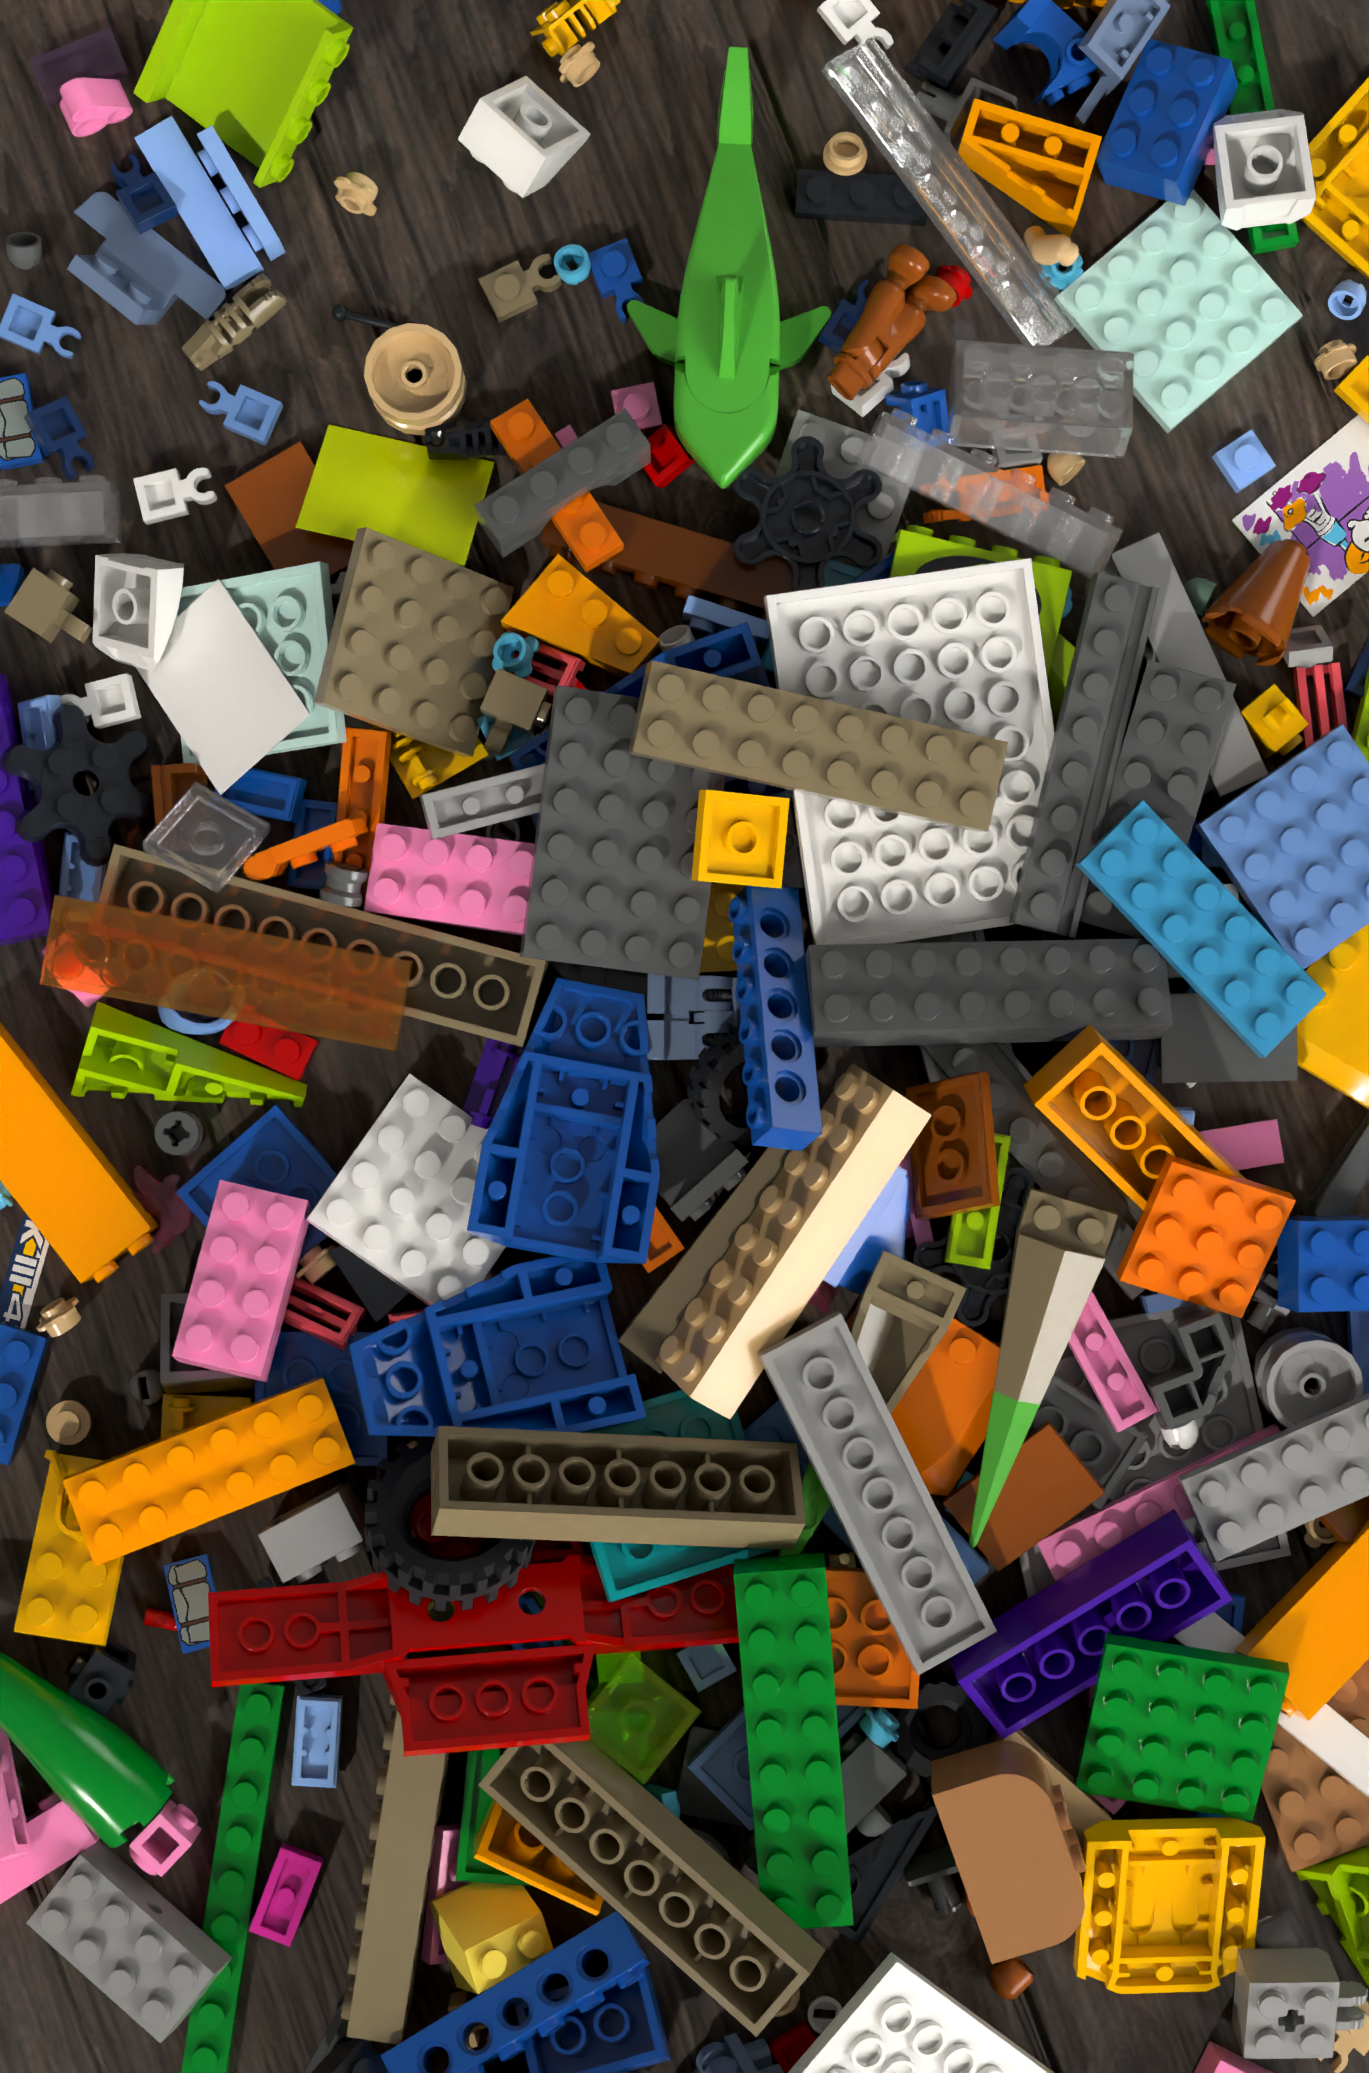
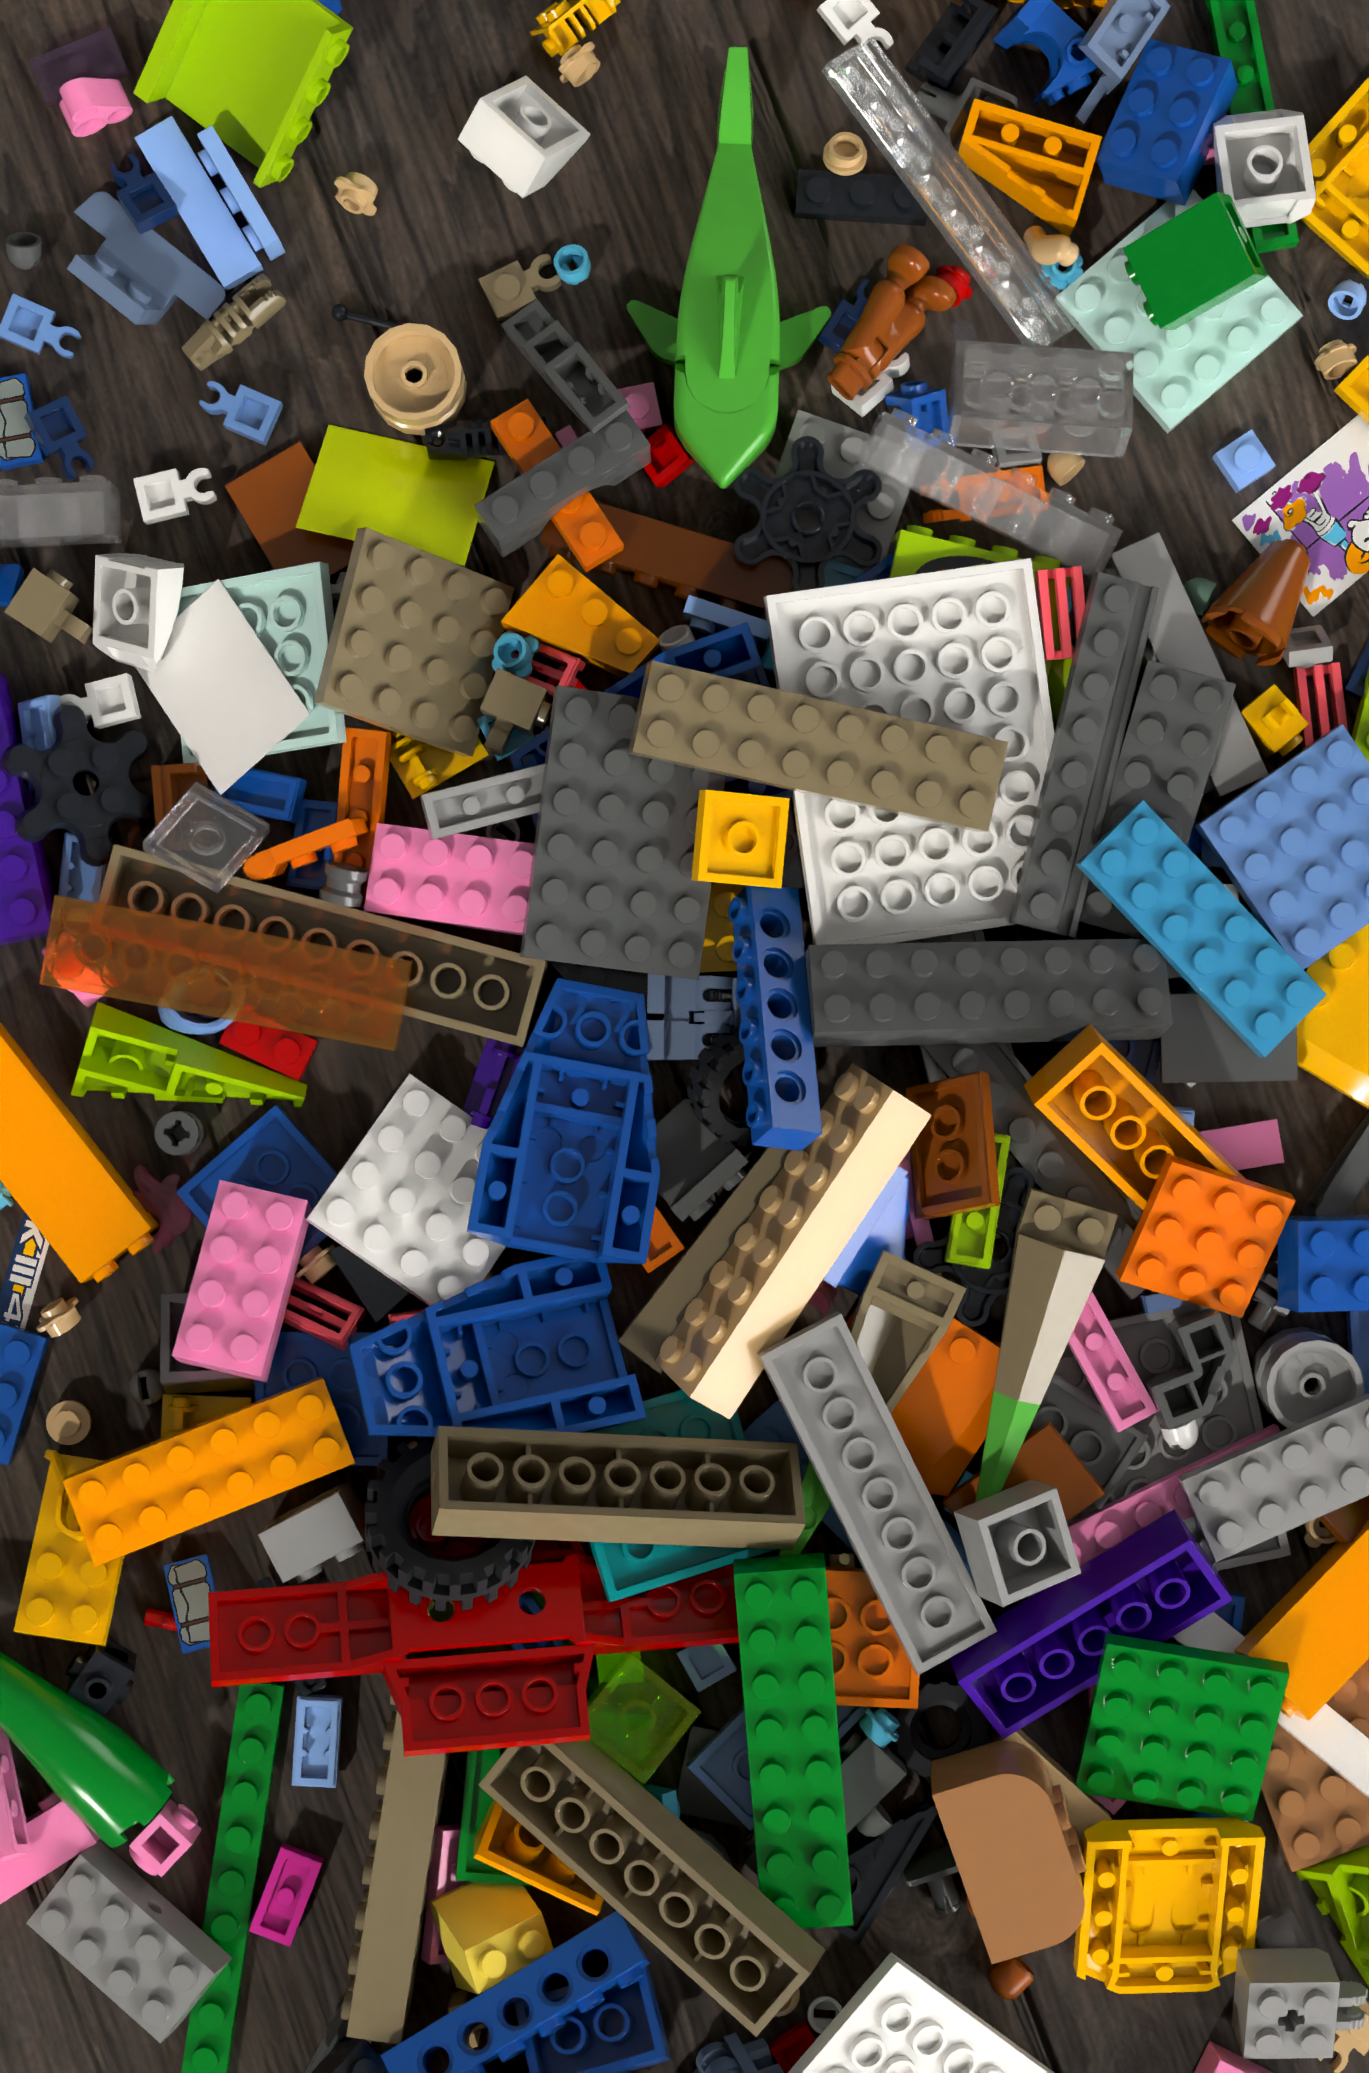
(565, 366): none -> dark grey slope
(616, 274): blue plate -> none
(1017, 1542): none -> light grey brick
(1043, 602): none -> coral tile
(1193, 262): none -> green brick

